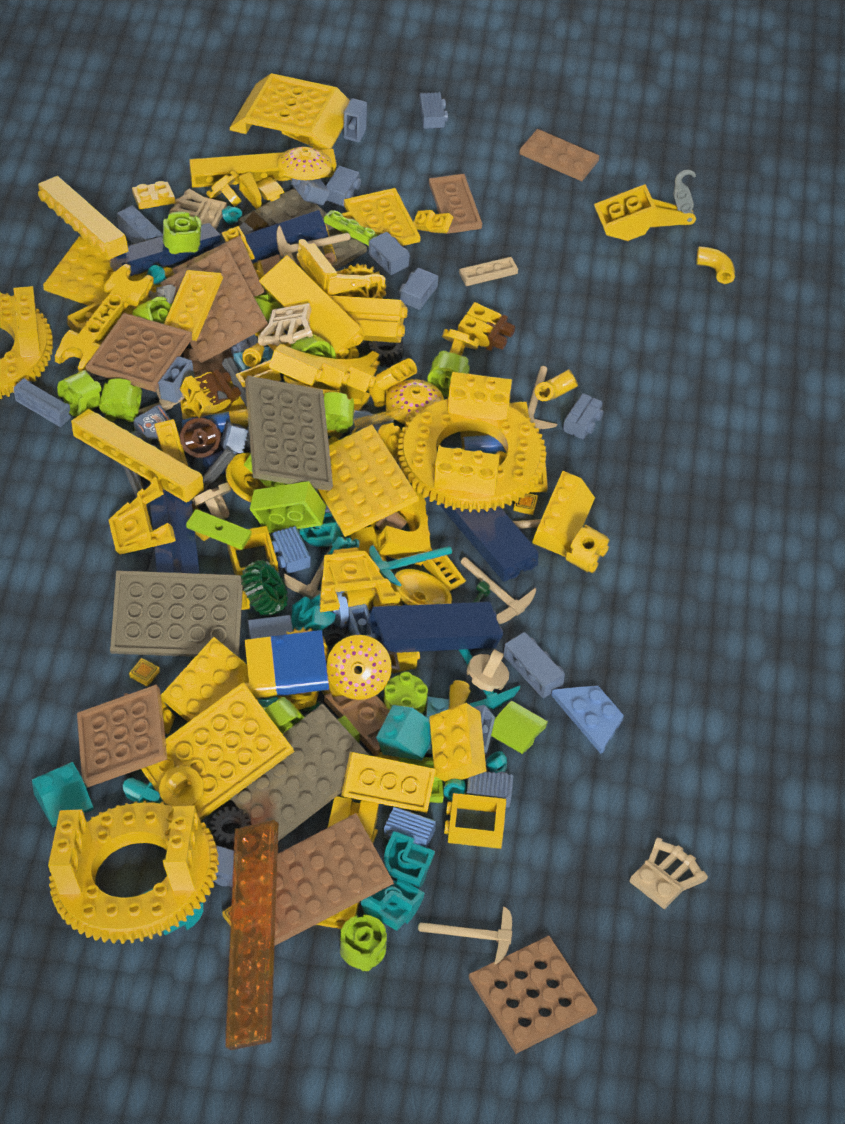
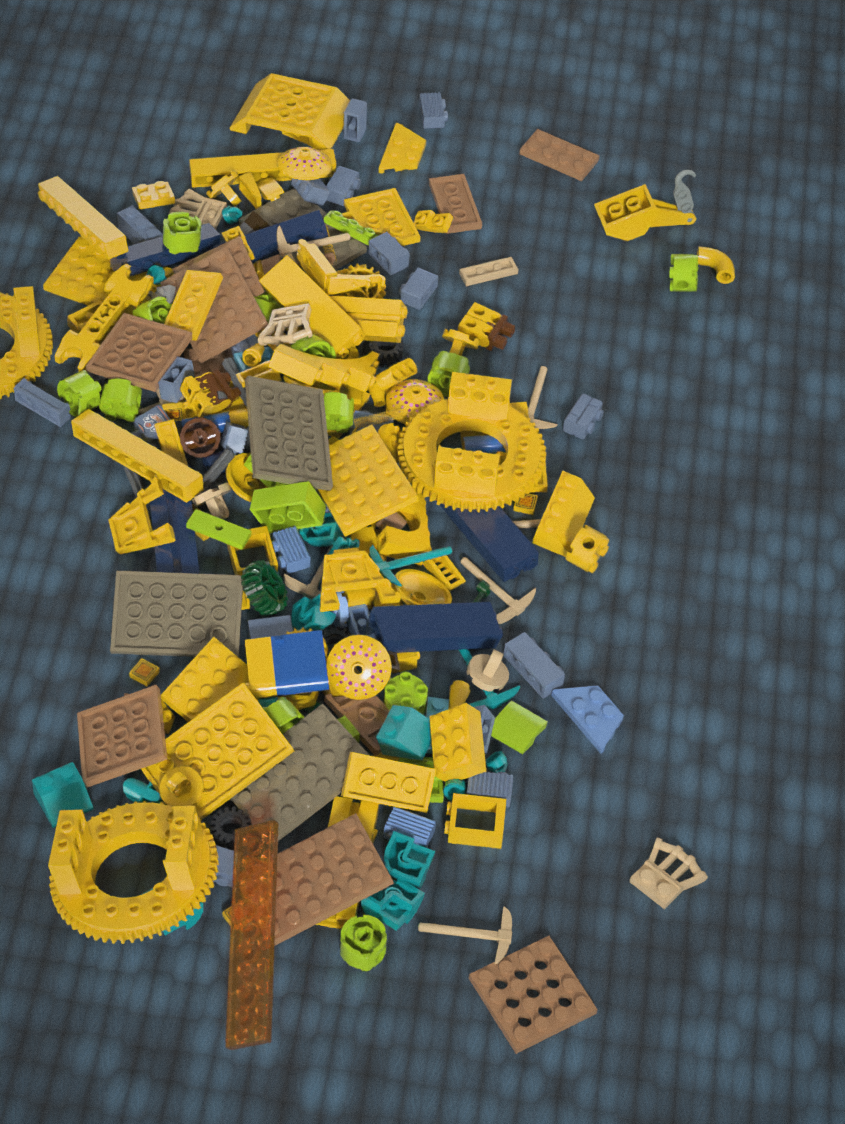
(174, 410): none -> yellow tile
(403, 150): none -> yellow wing
(556, 386): yellow cylinder -> none
(684, 272): none -> lime brick

